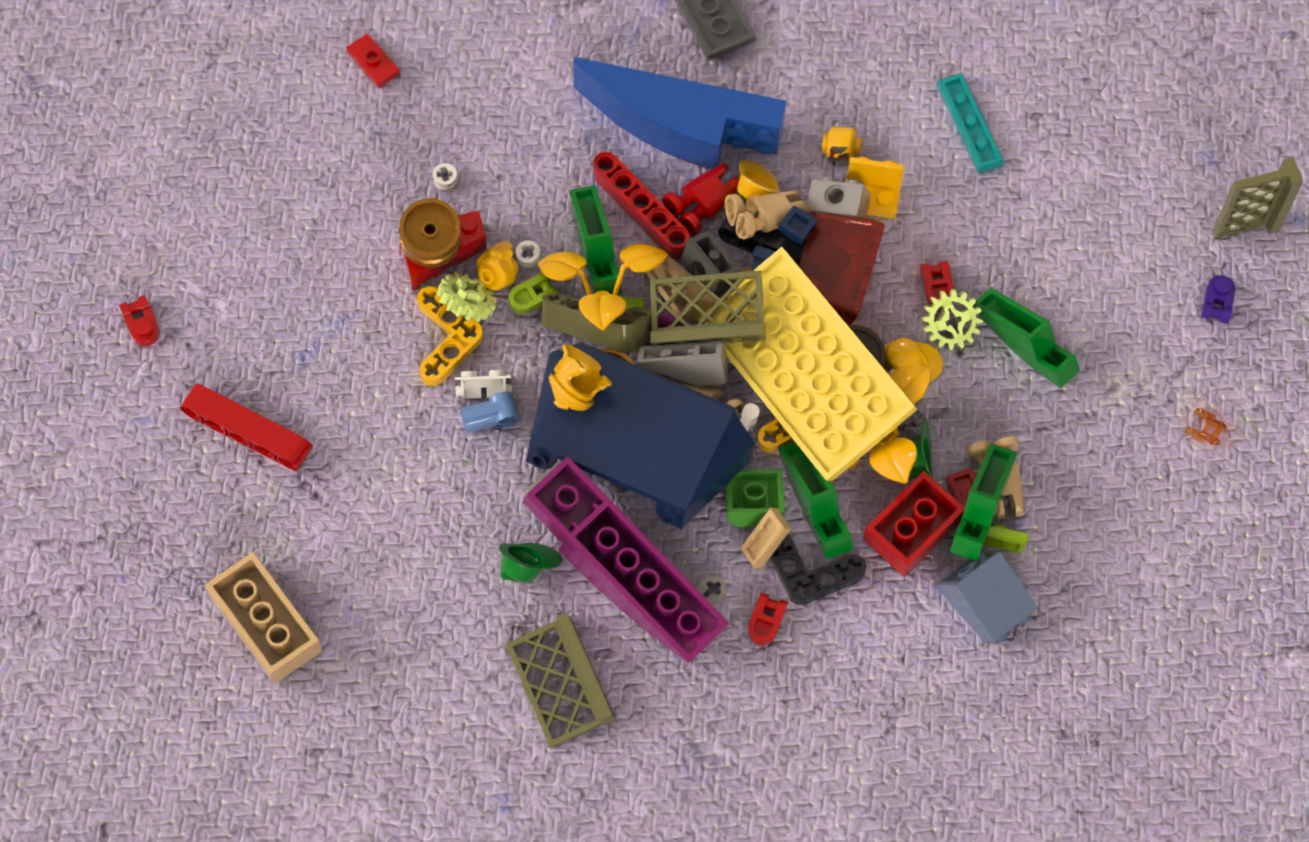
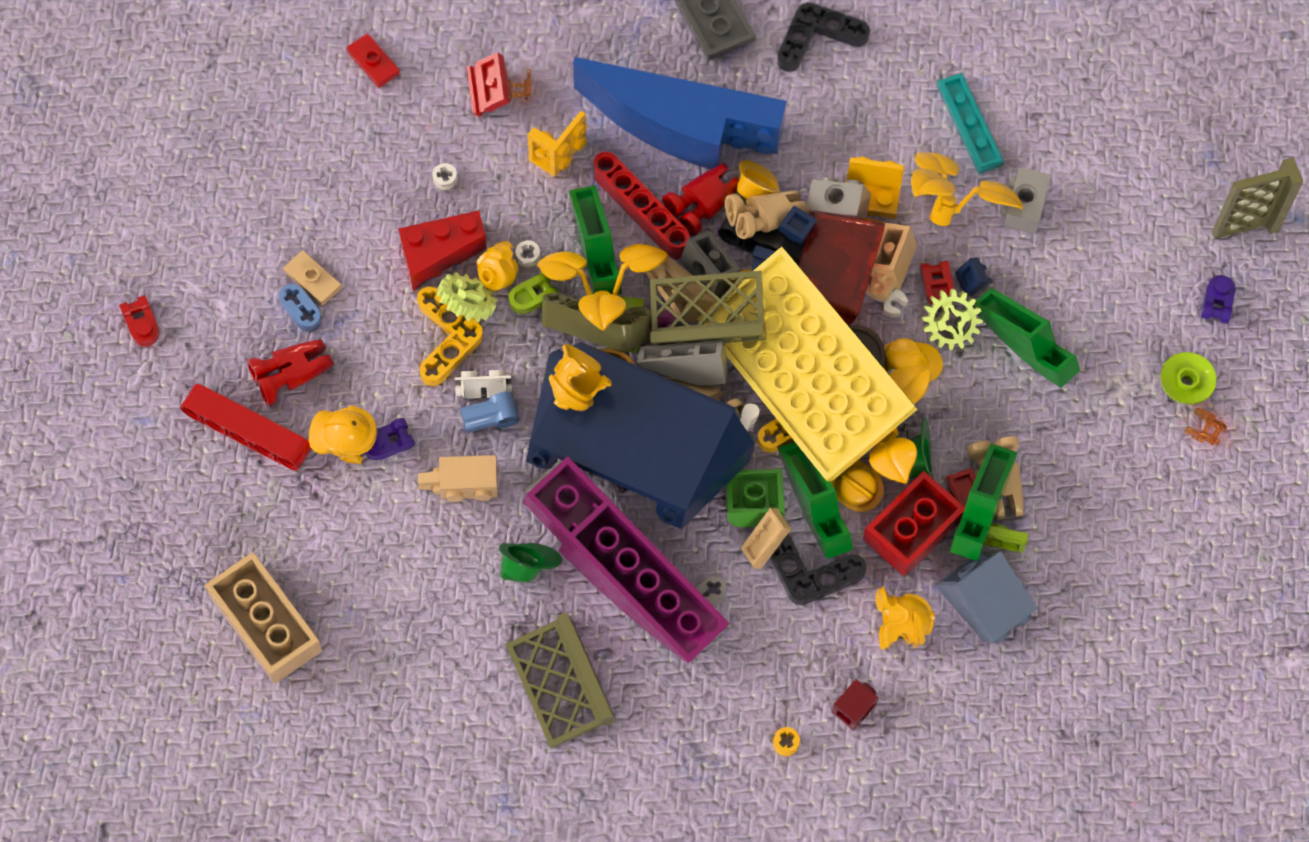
(292, 367): none -> red piece
(295, 311): none -> medium blue beam
(312, 278): none -> tan plate
(343, 433): none -> yellow helmet
(384, 448): none -> dark purple plate
(434, 217): pearl gold wheel -> none
(462, 478): none -> tan hinge
(488, 84): none -> plate
(527, 84): none -> clear orange piece
(557, 155): none -> yellow bracket
(764, 628): red plate -> none
(777, 741): none -> yellow bush
(811, 26): none -> black beam
(841, 144): yellow head -> none
(855, 704): none -> dark red brick
(859, 487): none -> yellow piece
(892, 260): none -> tan hinge
(896, 296): none -> white bar
(905, 617): none -> yellow helmet
(928, 182): none -> yellow plant
(972, 276): none -> dark blue tile
(1034, 187): none -> light grey brick
(1189, 367): none -> lime dish

